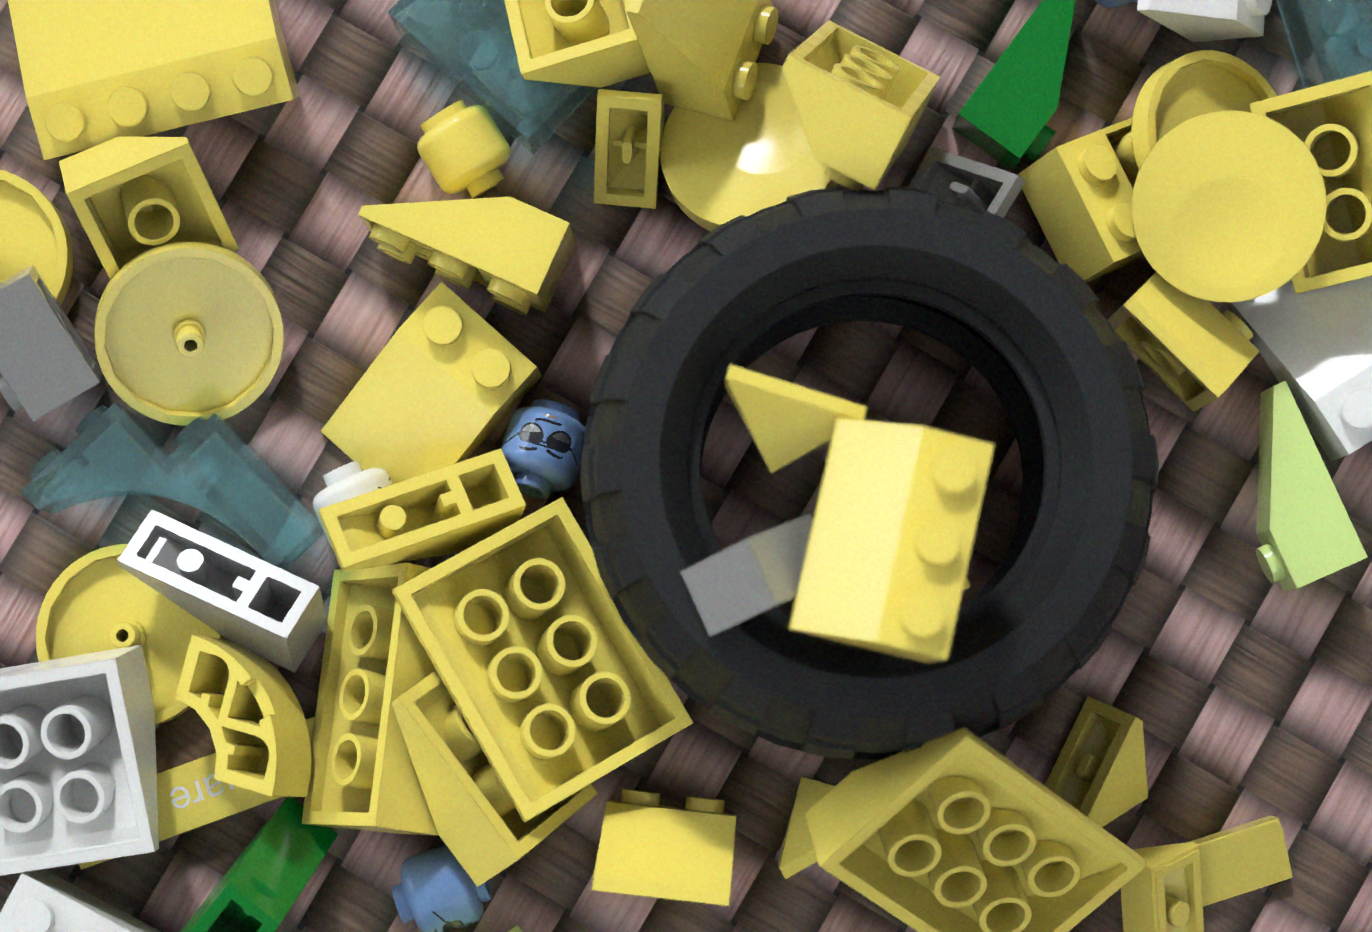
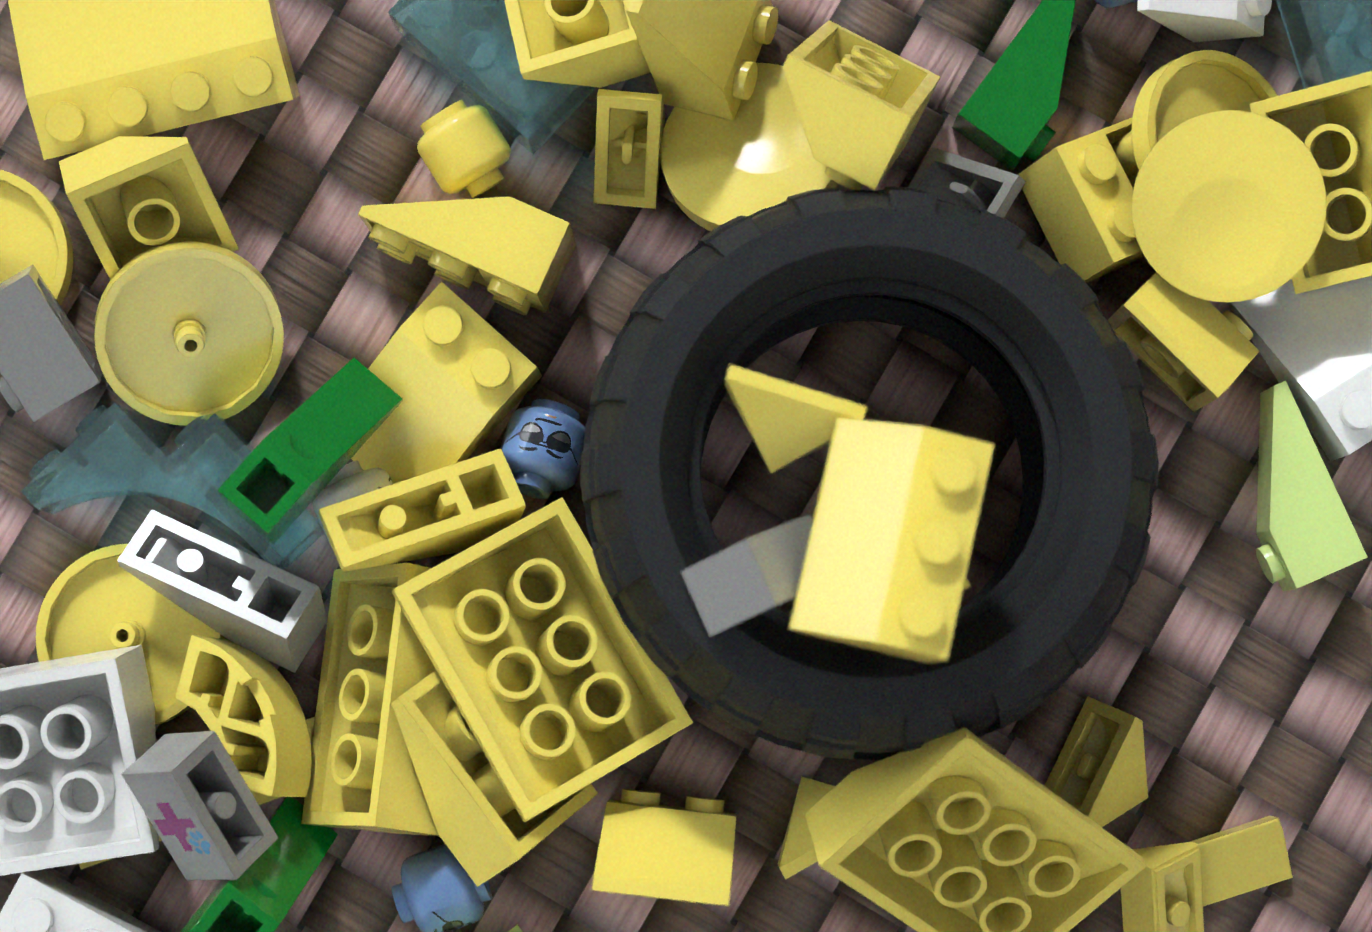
(200, 806): none -> light grey brick
(308, 450): none -> green slope

